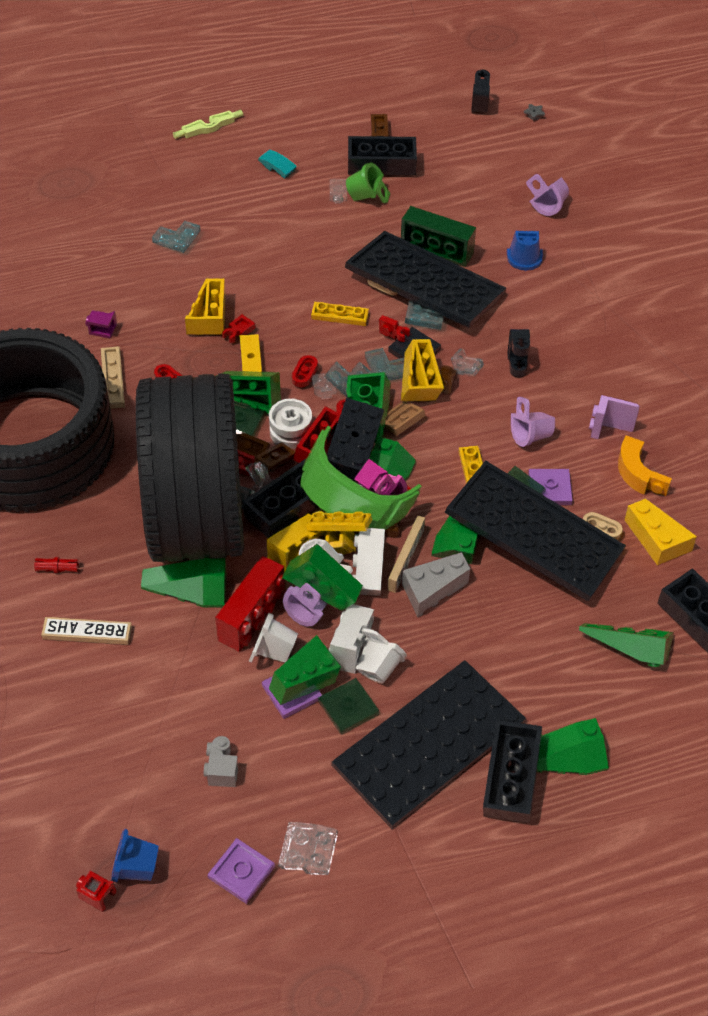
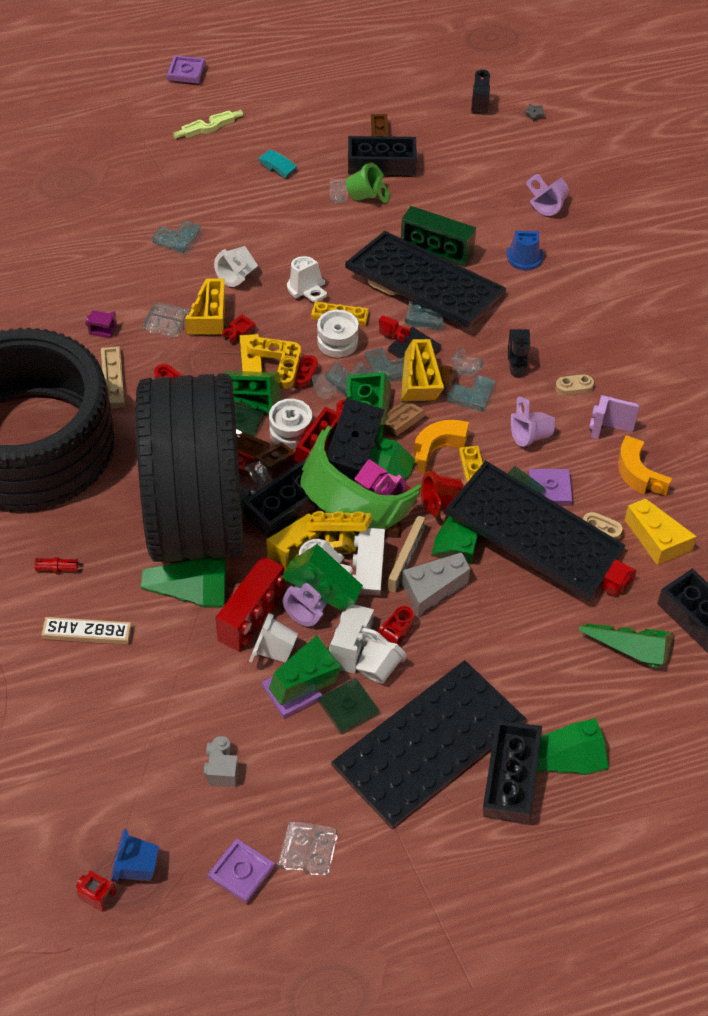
(166, 319): none -> clear slope
(186, 69): none -> medium lavender plate
(234, 265): none -> white container
(282, 353): none -> yellow beam
(306, 279): none -> white container
(337, 333): none -> white wheel
(394, 629): none -> red piece
(438, 435): none -> light orange arch
(438, 491): none -> red container
(474, 397): none -> clear light blue plate
(574, 385): none -> tan plate
(618, 578): none -> red window

